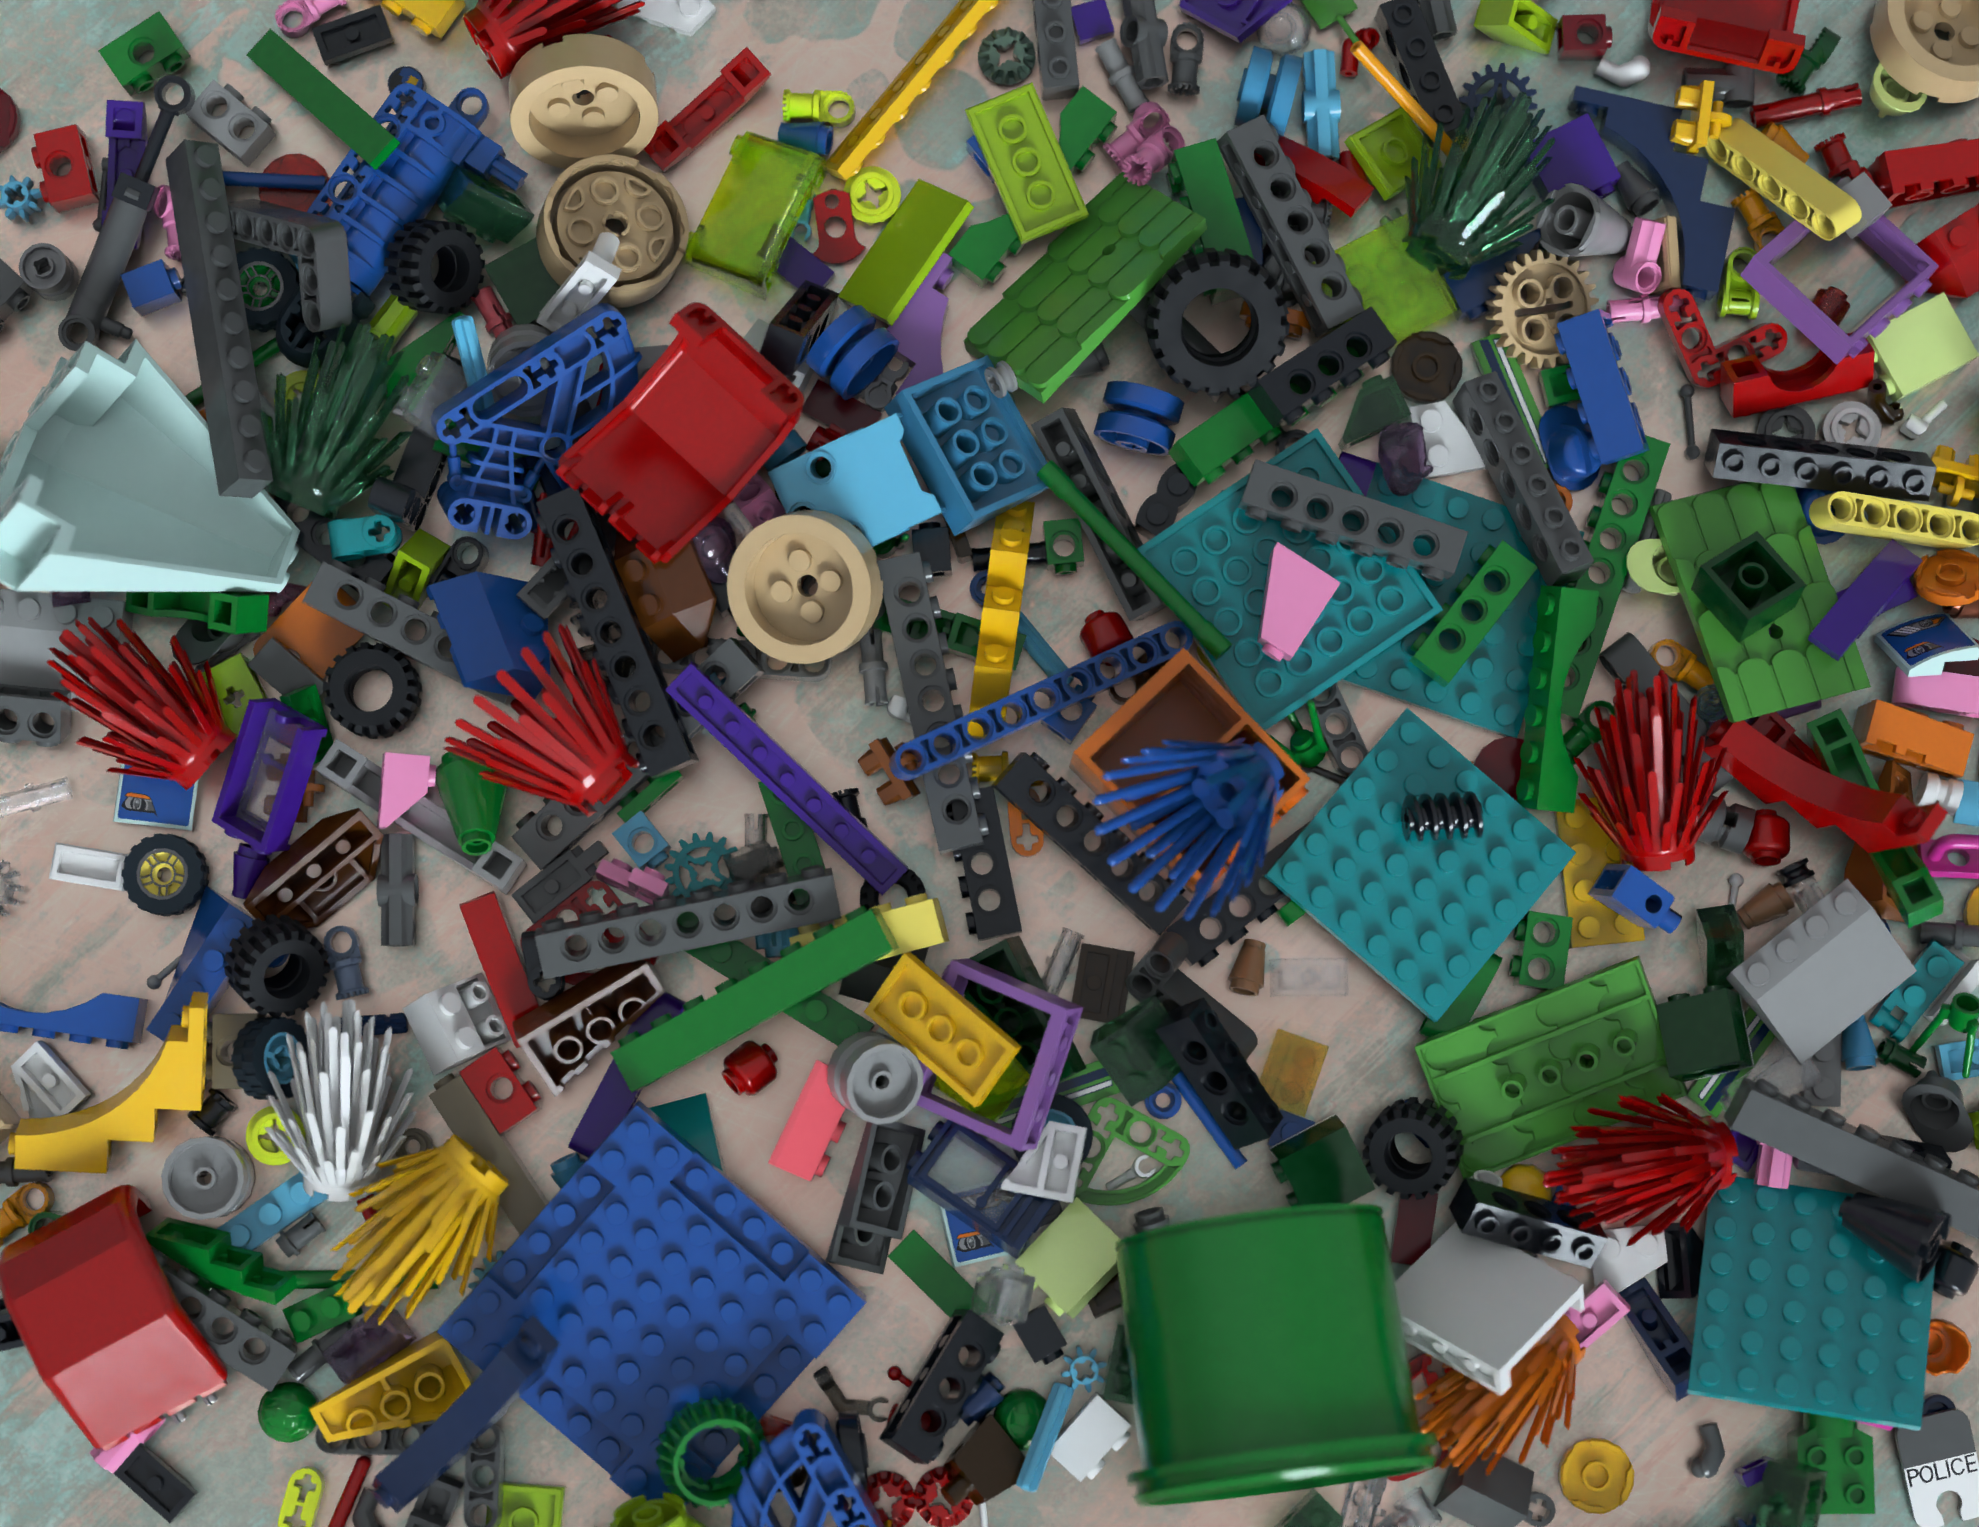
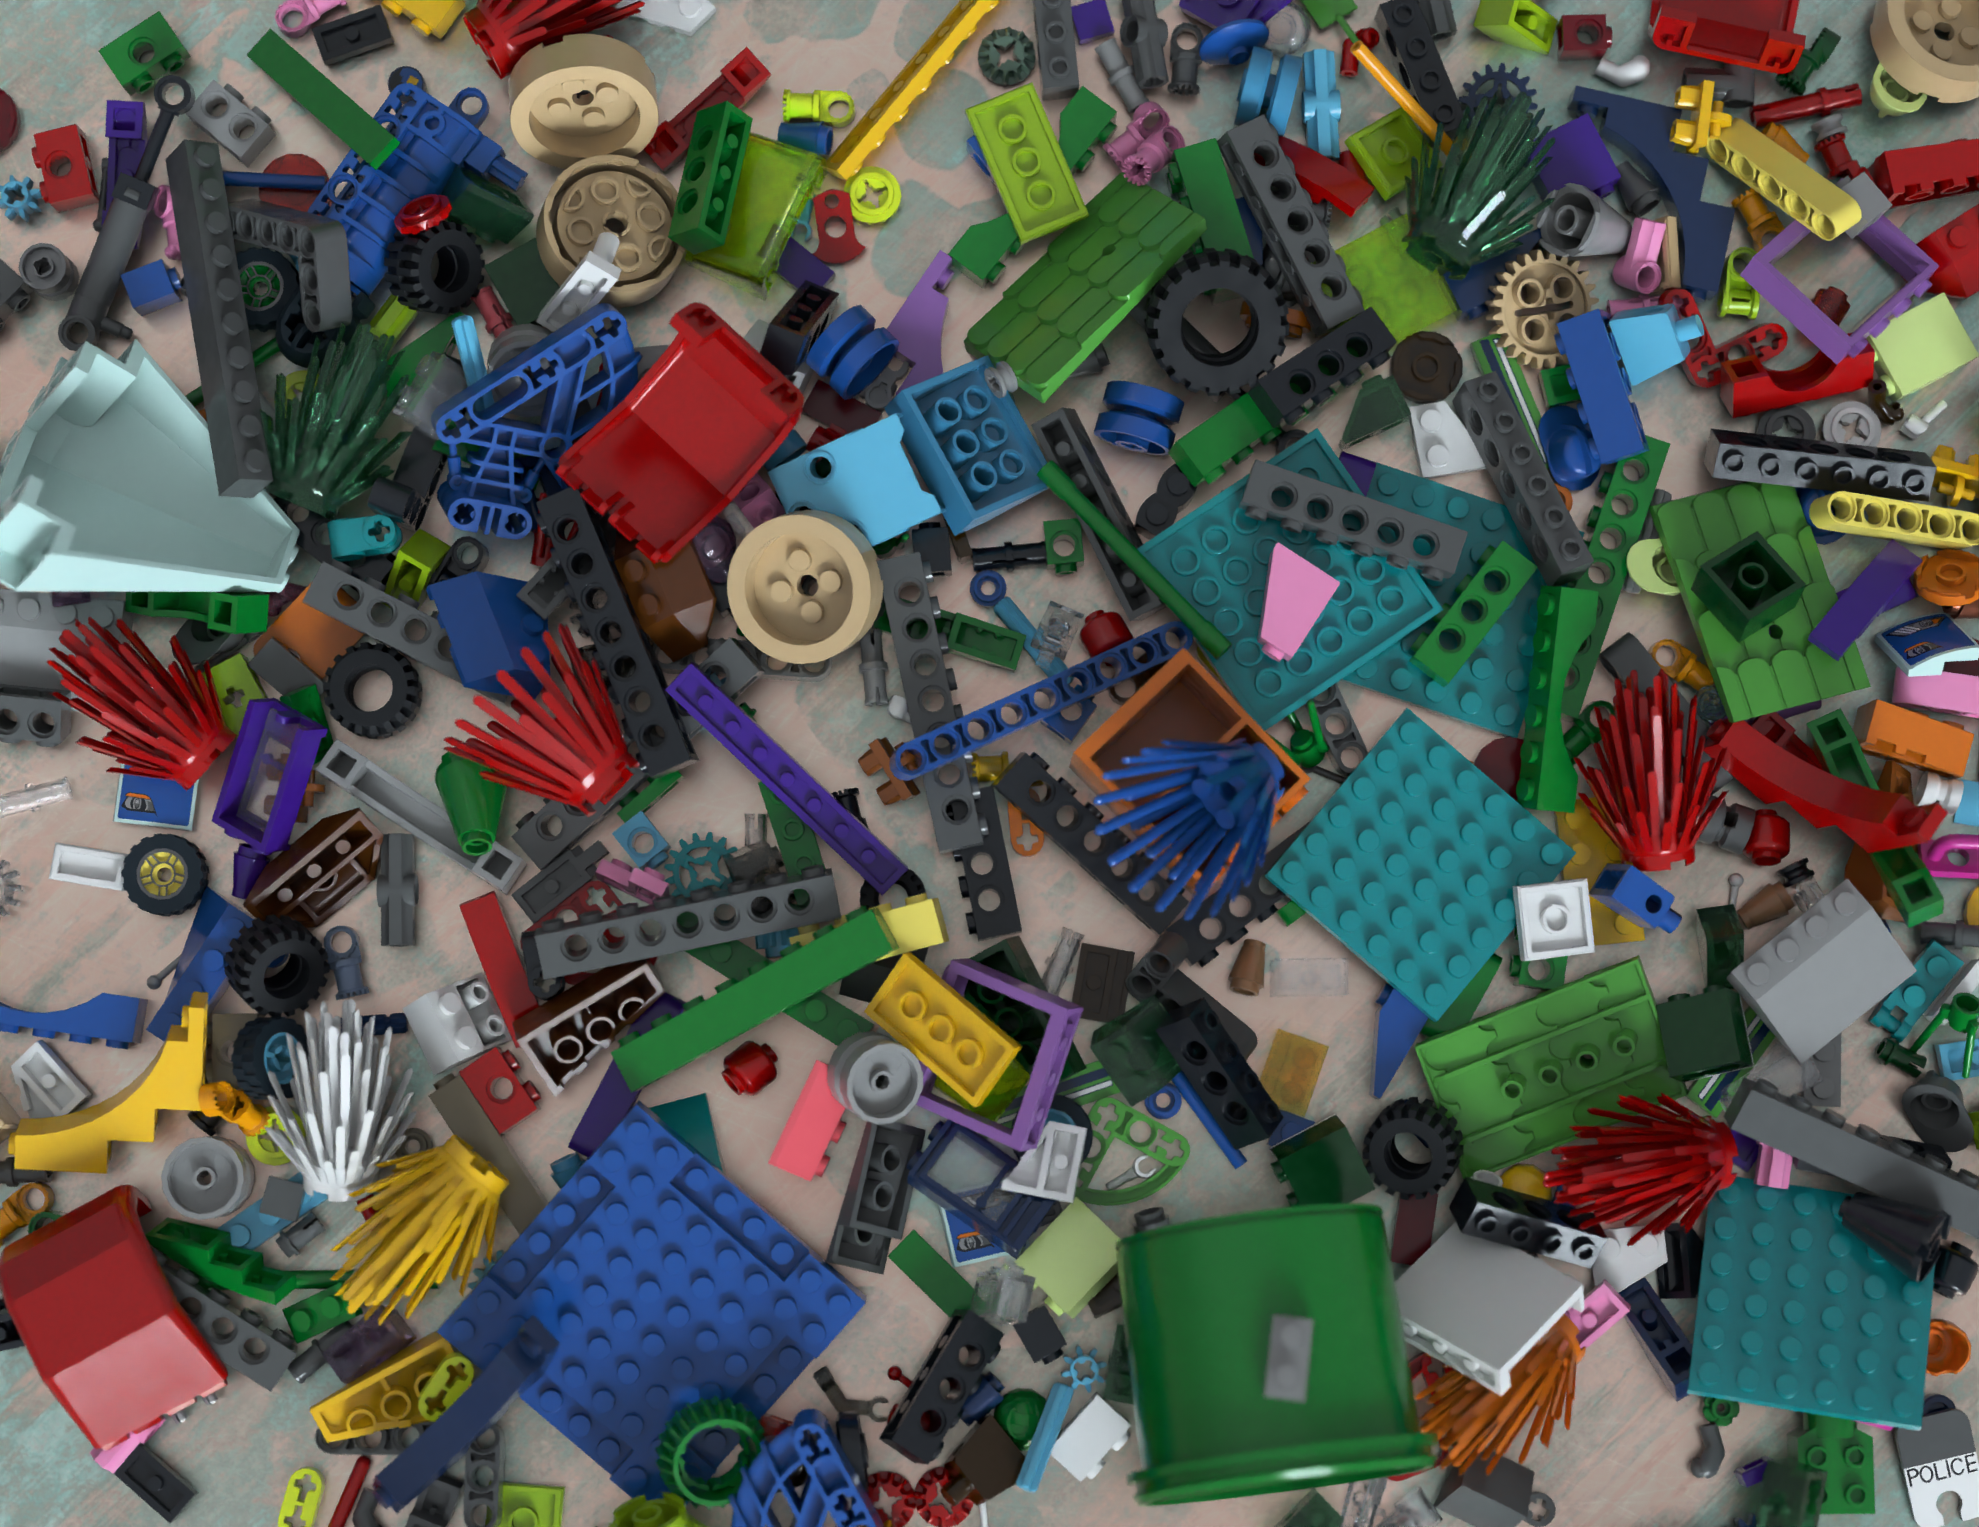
(233, 1107): none -> light orange connector
(282, 1198): none -> dark grey tile
(286, 1412): green piece -> none
(402, 784): bright pink slope -> none
(422, 213): none -> red gear
(438, 1382): none -> neon yellow beam
(710, 178): none -> green brick
(906, 251): lime tile -> none
(1001, 610): yellow arch -> none
(1055, 633): none -> clear plate
(1233, 42): none -> blue dish
(1288, 1358): none -> light grey plate
(1394, 1033): none -> blue slope
(1403, 457): clear purple hair -> none
(1442, 814): black piece -> none
(1553, 919): none -> white tile
(1596, 1475): yellow tile -> none
(1653, 339): none -> medium azure torso
(1692, 451): dark grey hinge -> none
(1724, 1417): none -> green plate
(1828, 127): none -> light grey bush
(1858, 1046): dark azure cone -> none

